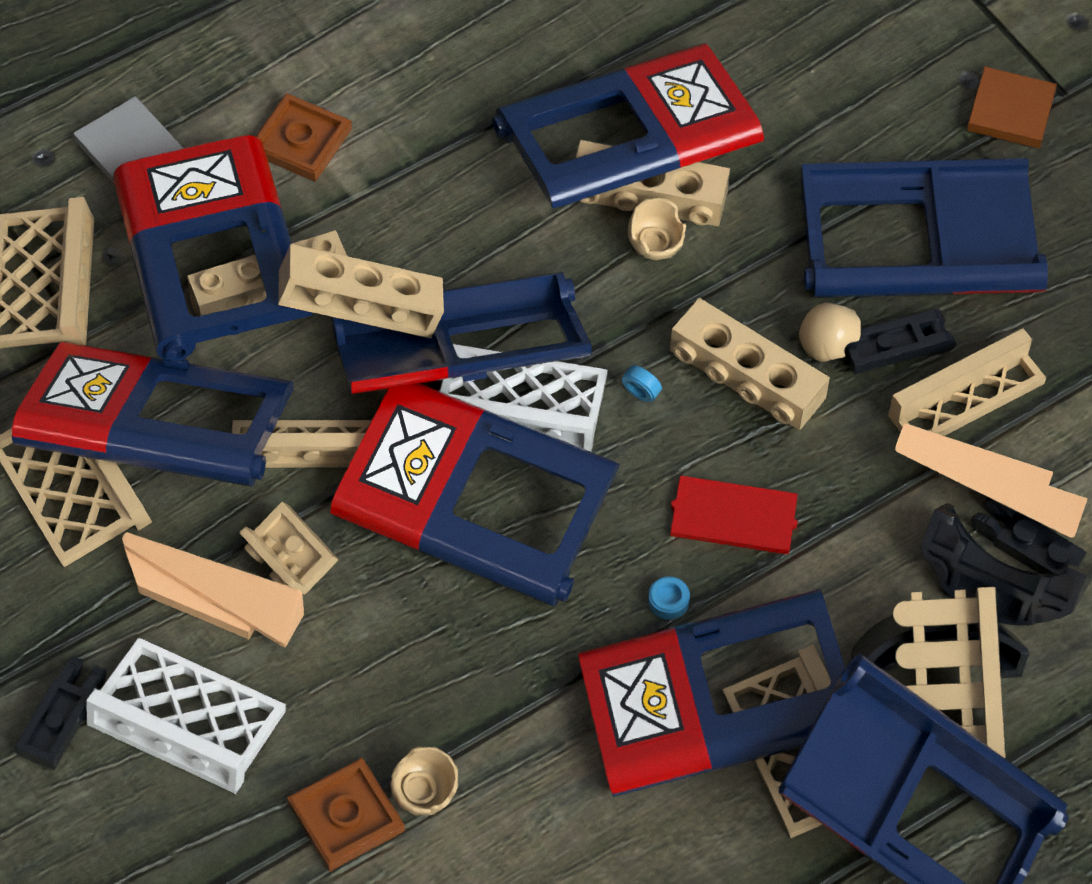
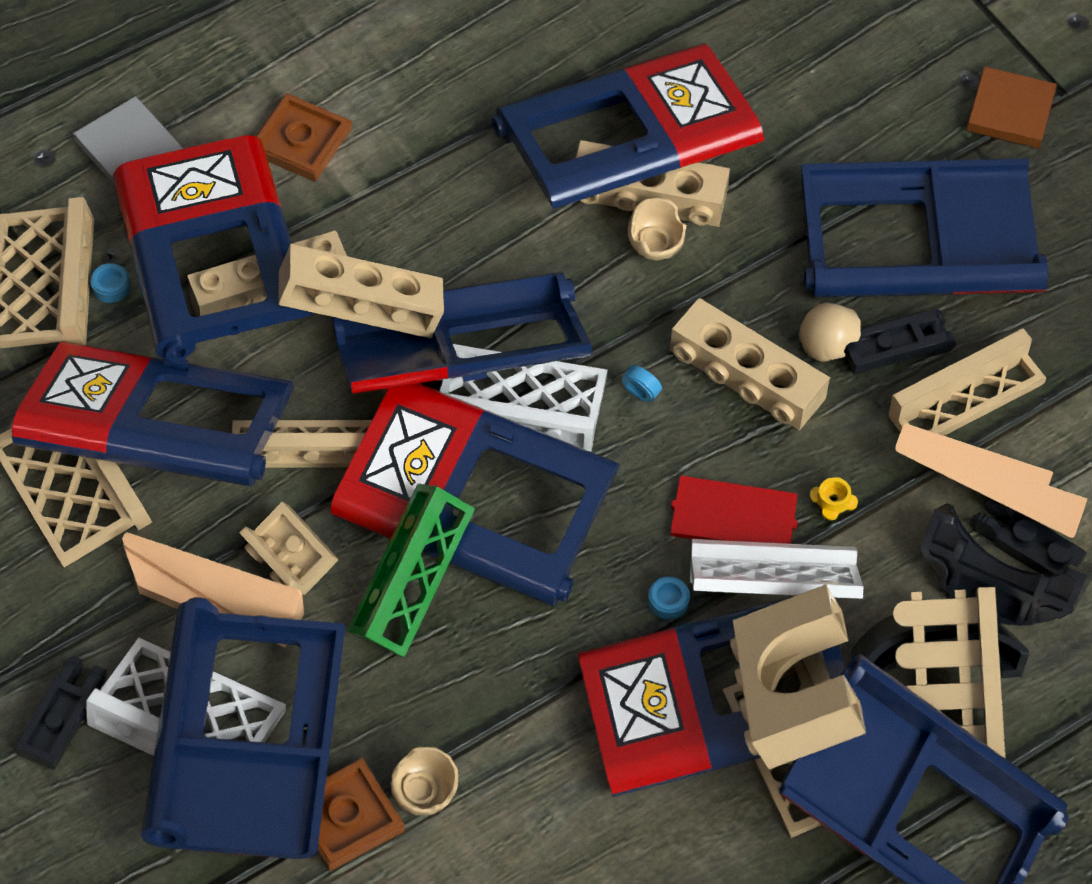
(110, 283): none -> dark azure tile
(234, 791): none -> dark blue piece
(398, 564): none -> green fence
(766, 646): none -> tan arch
(774, 568): none -> white fence
(836, 488): none -> yellow plate

